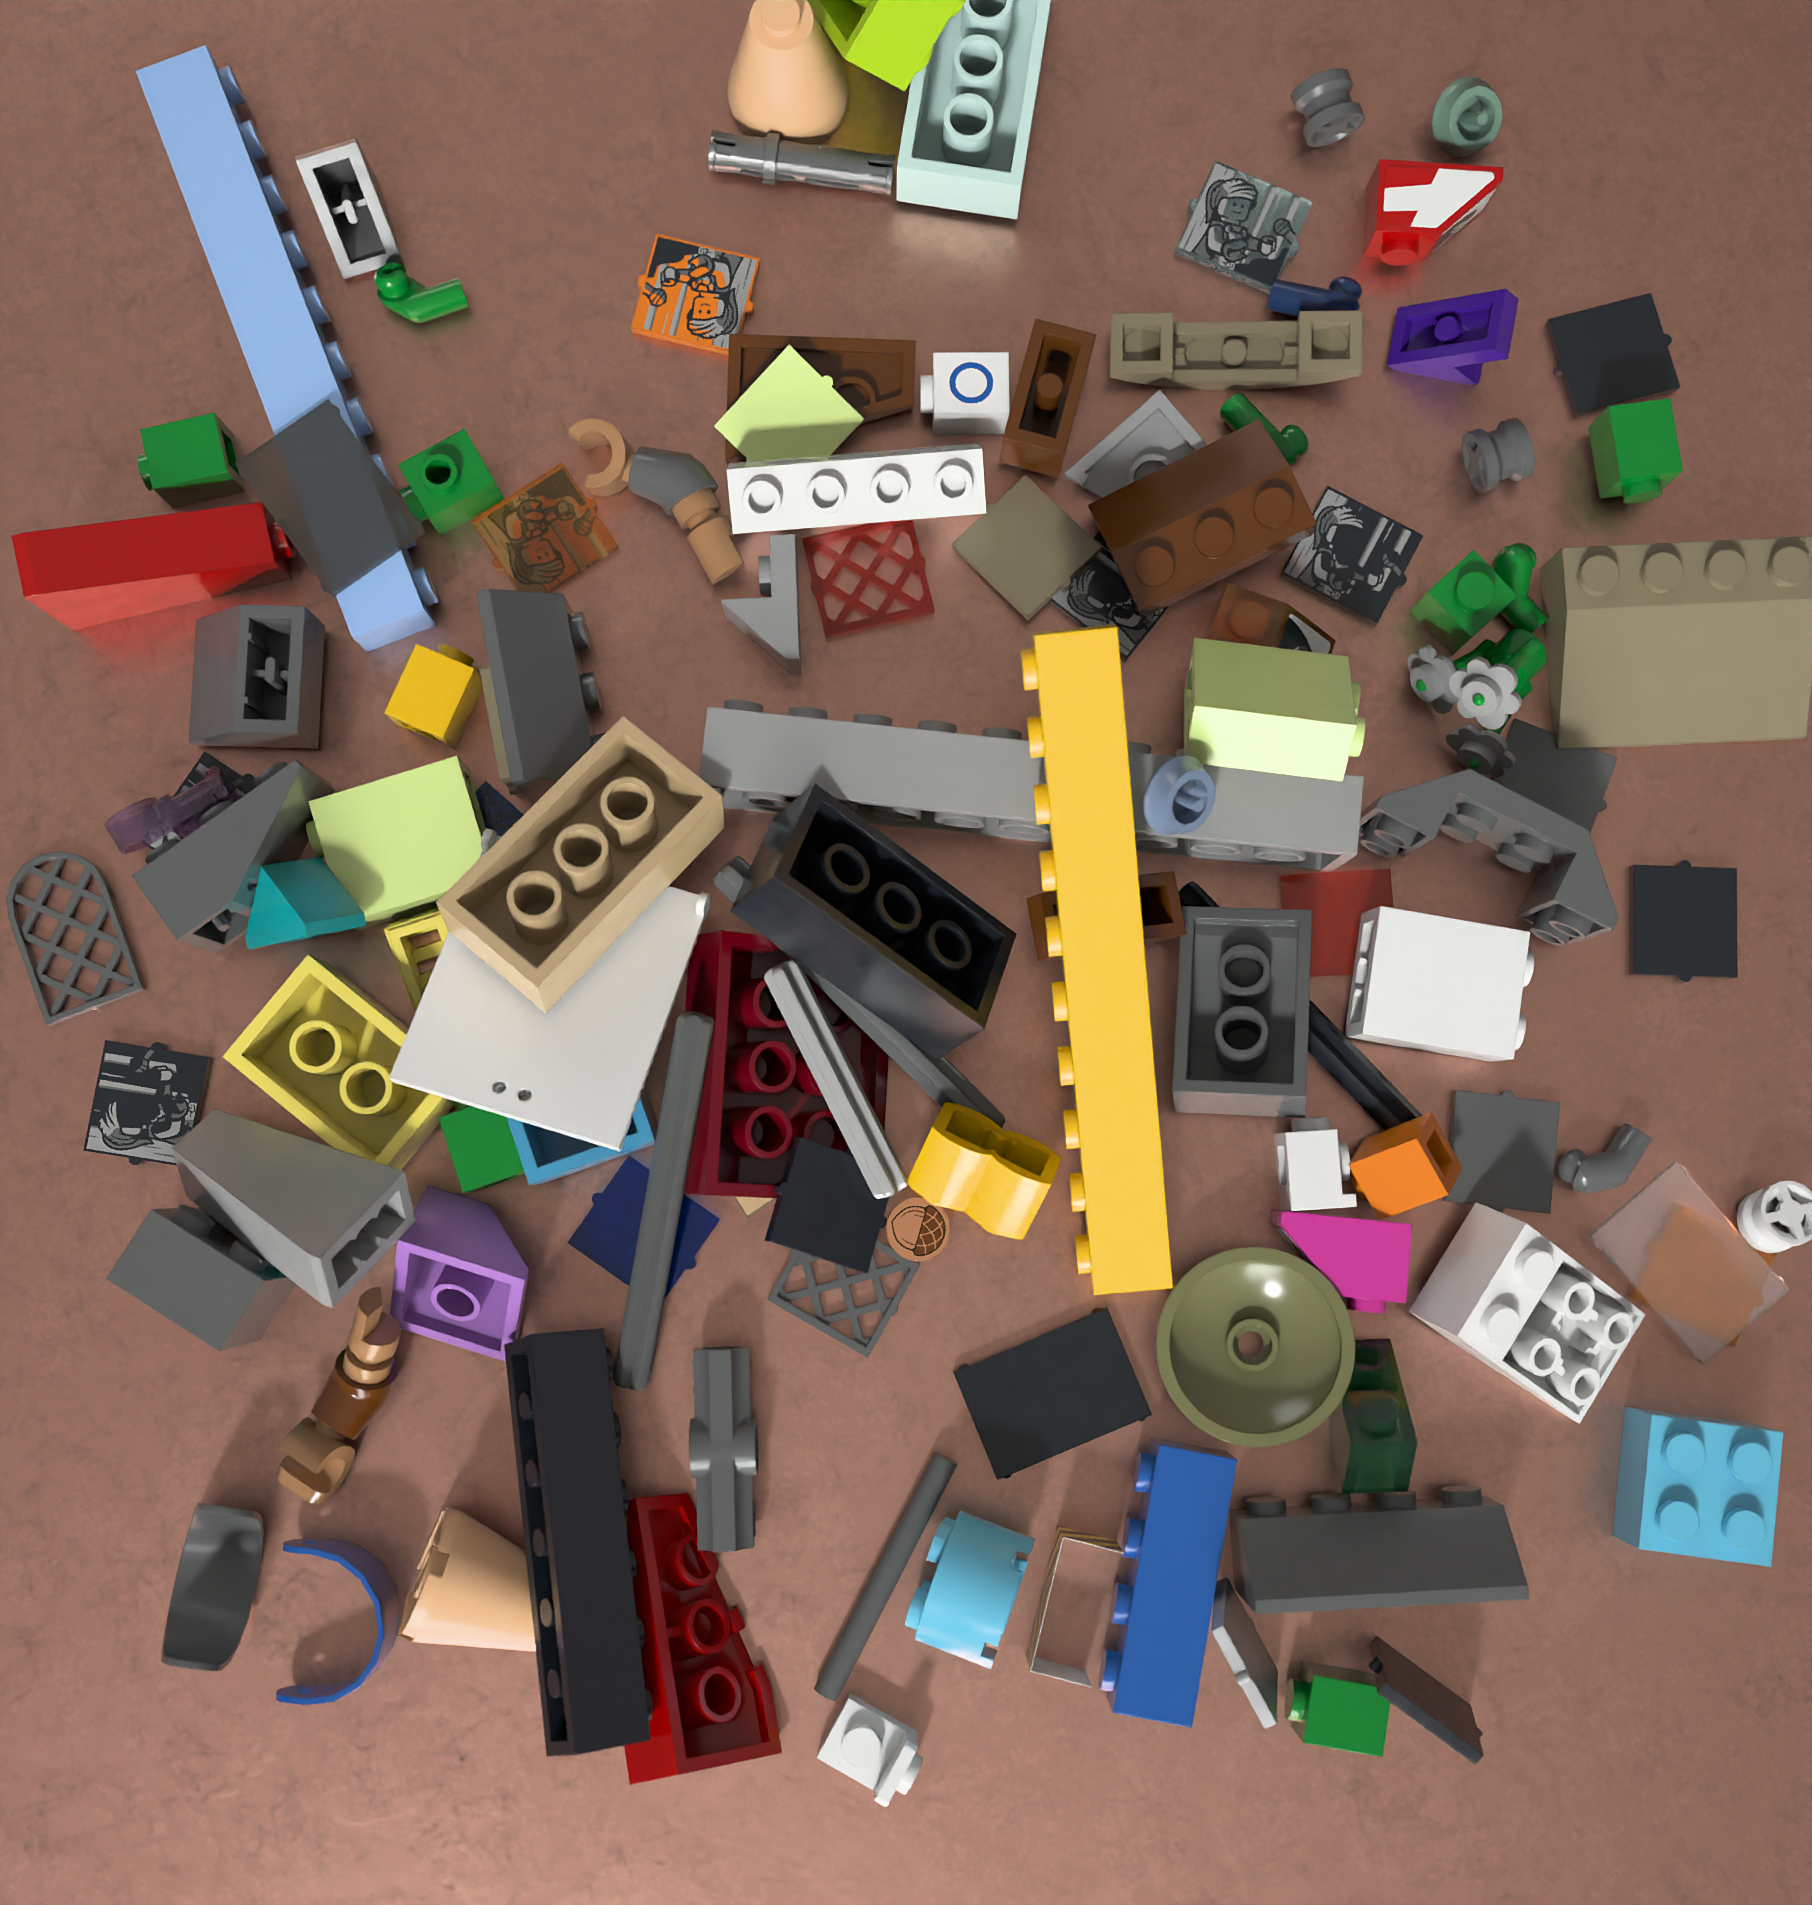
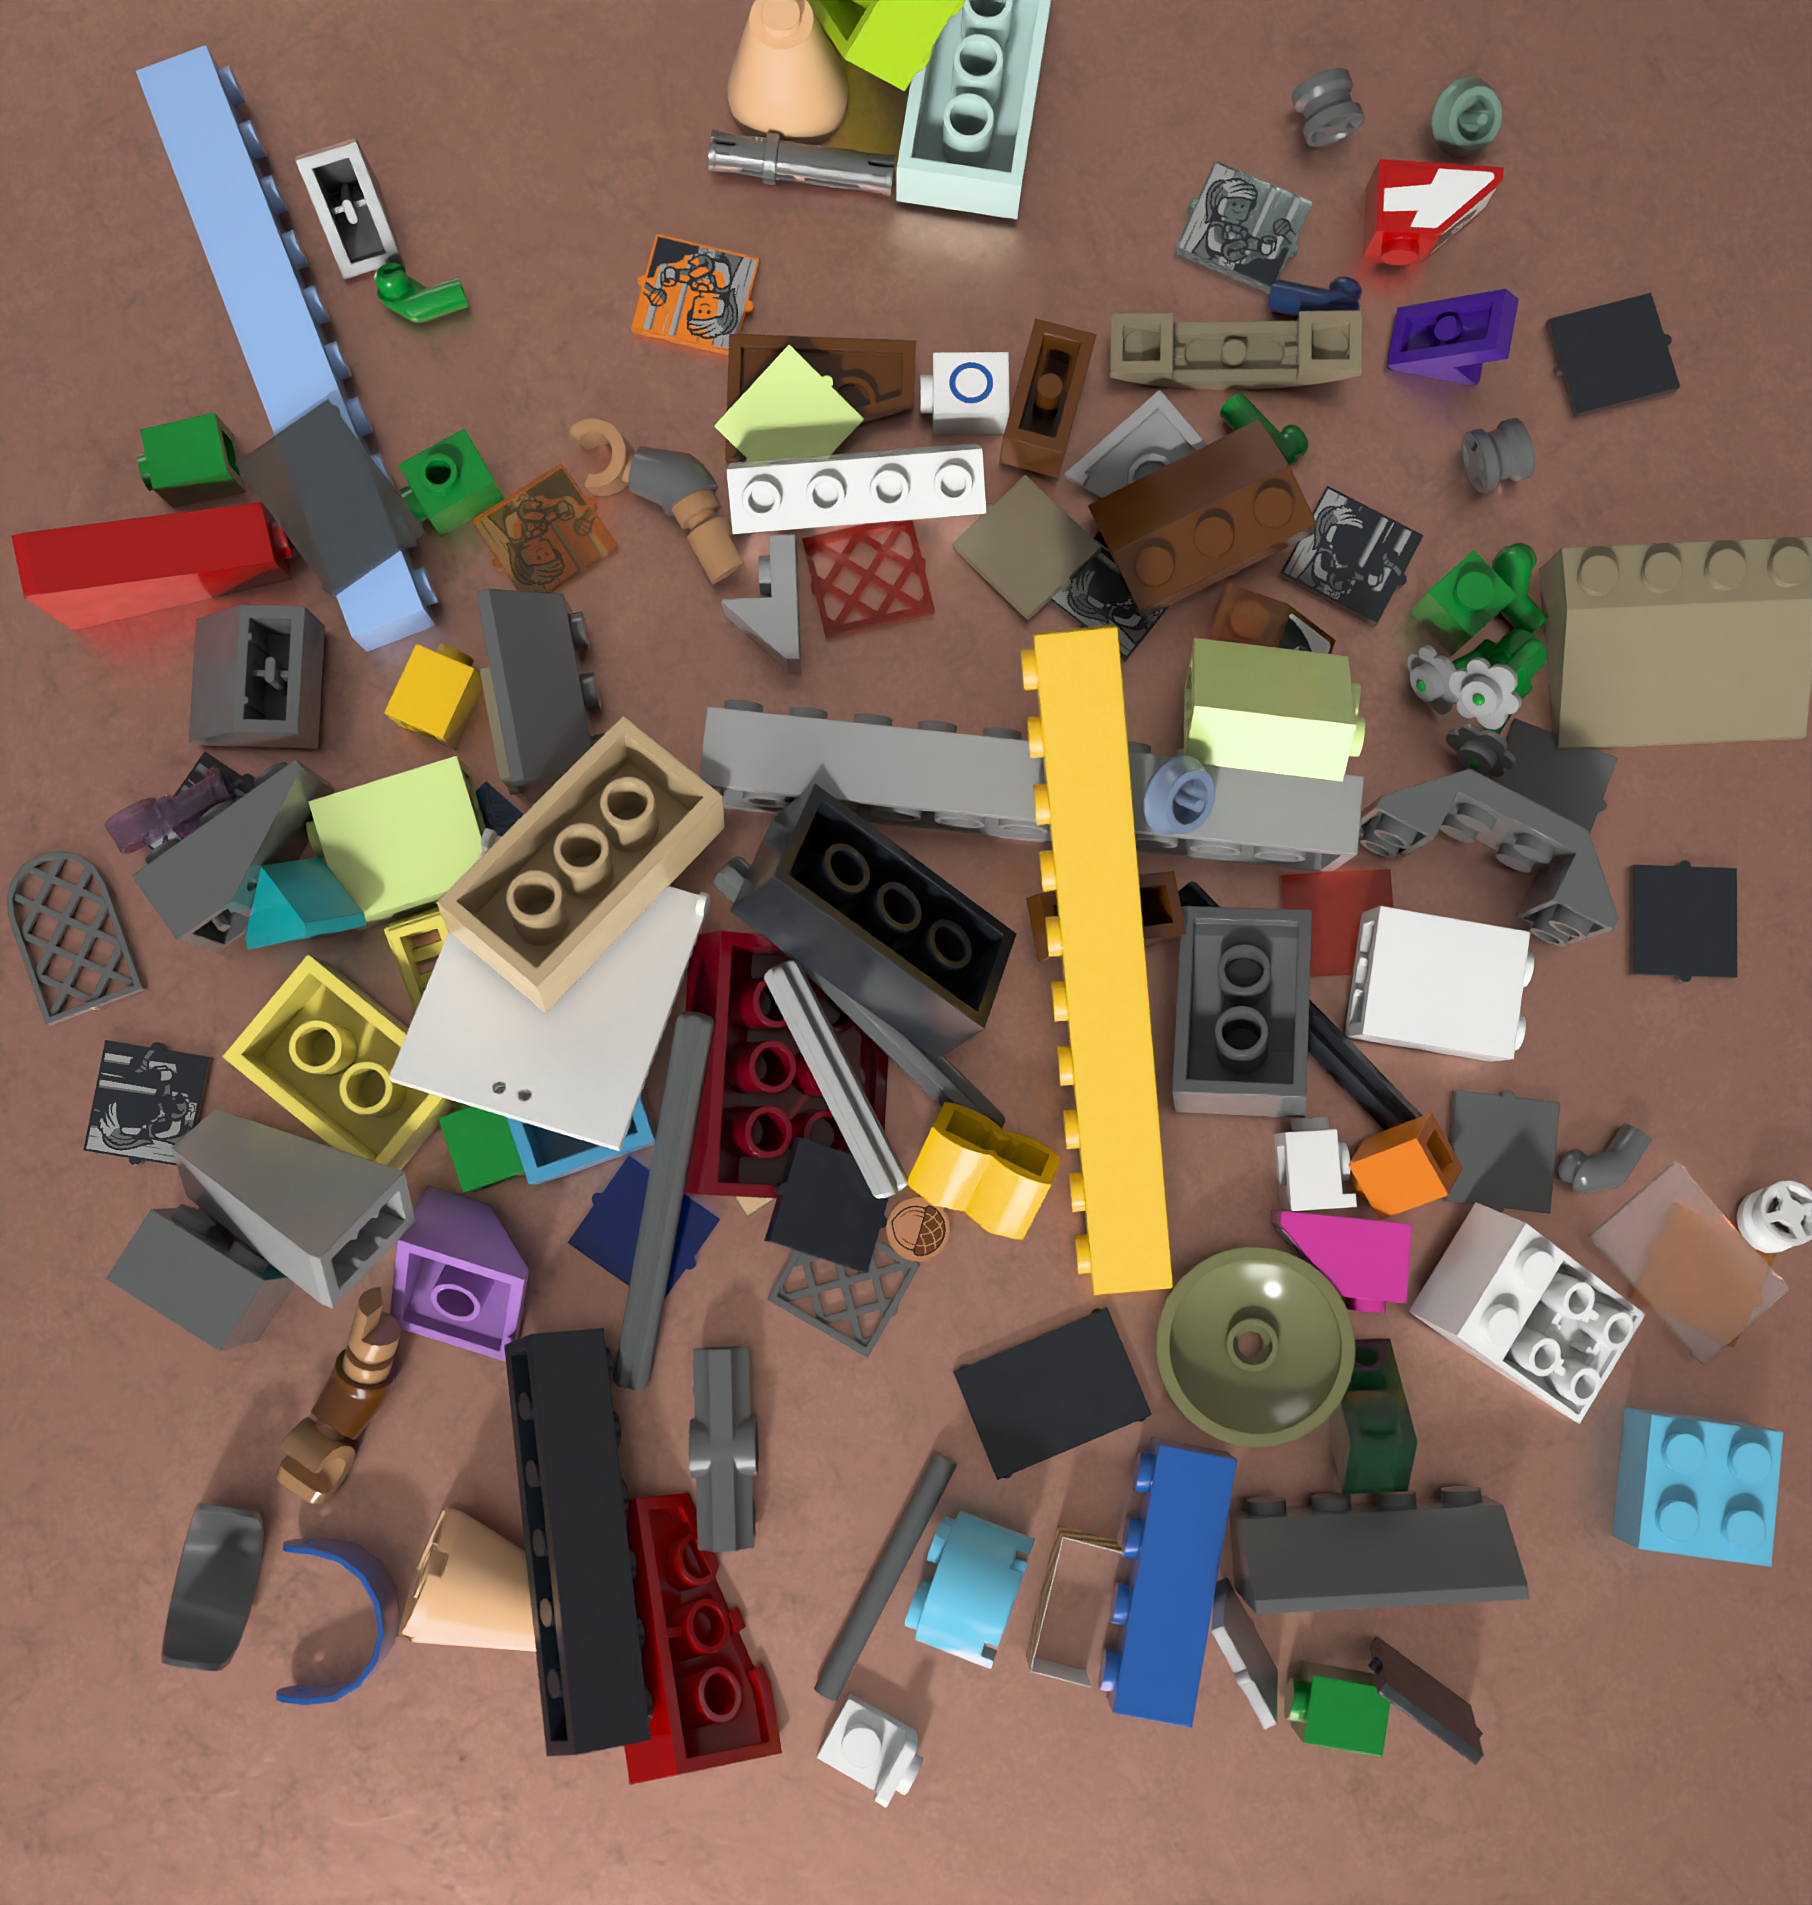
(1635, 450): green brick -> none

